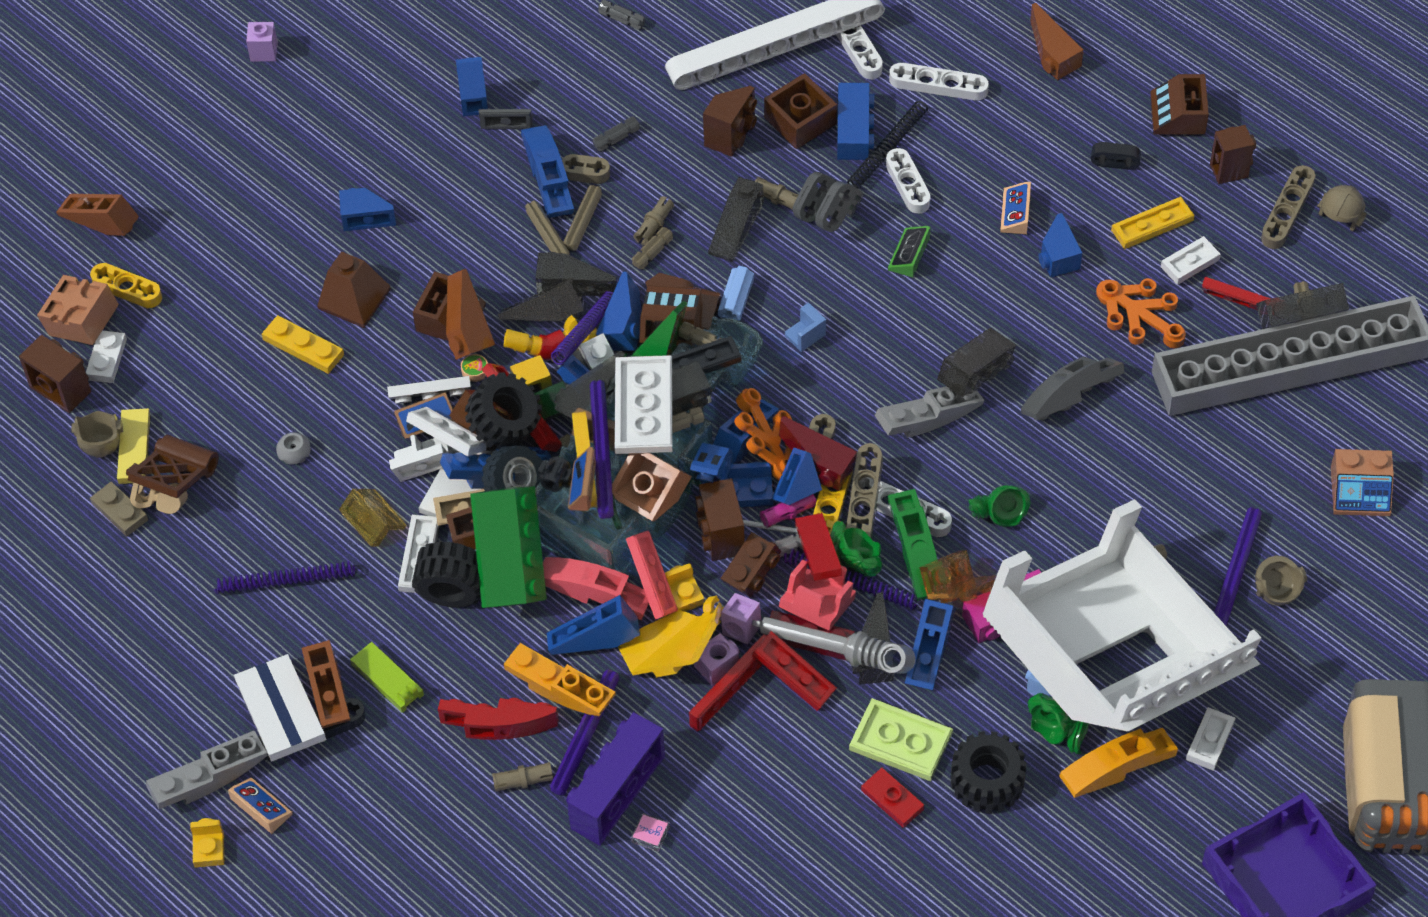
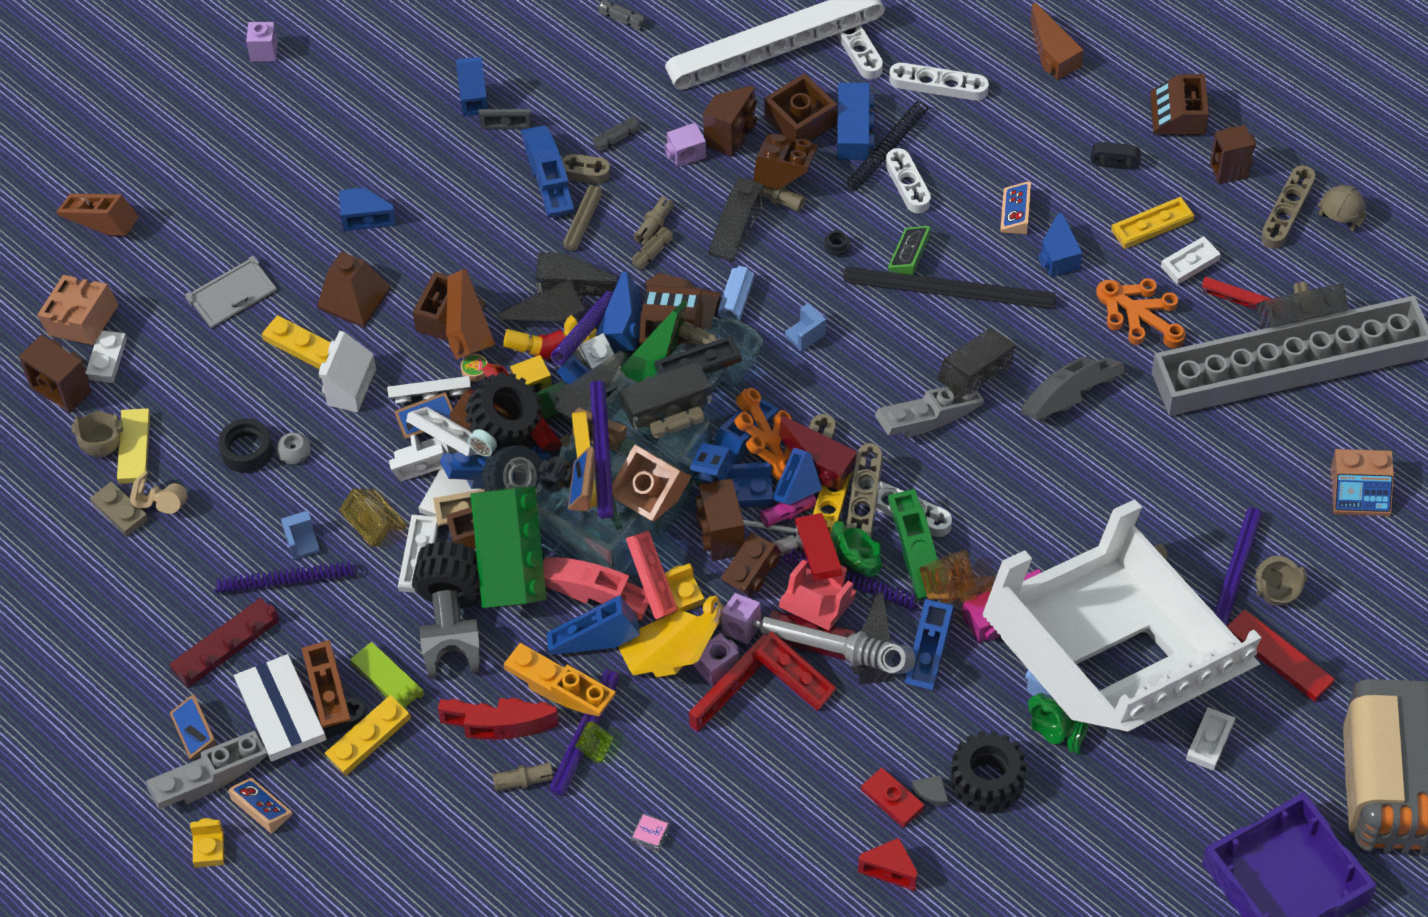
(132, 294): yellow beam -> none
(179, 457): reddish brown piece -> none
(192, 727): none -> slope
(216, 299): none -> light grey door
(224, 642): none -> dark red hinge
(249, 462): none -> black tyre
(300, 535): none -> medium blue panel
(347, 373): none -> white slope
(368, 735): none -> yellow plate
(449, 634): none -> dark grey connector
(482, 442): none -> light aqua tile
(545, 228): dark tan axle -> none
(594, 742): none -> clear neon green tile
(615, 778): dark purple brick -> none
(643, 404): white tile -> none
(685, 145): none -> lavender brick
(782, 160): none -> reddish brown slope
(831, 199): dark grey piece -> none
(837, 237): none -> black plate
(889, 864): none -> red slope
(901, 739): yellowish green tile -> none
(931, 790): none -> dark grey tile
(949, 287): none -> black axle
(1003, 505): green hair -> none
(1117, 758): light orange slope -> none
(1283, 657): none -> red tile

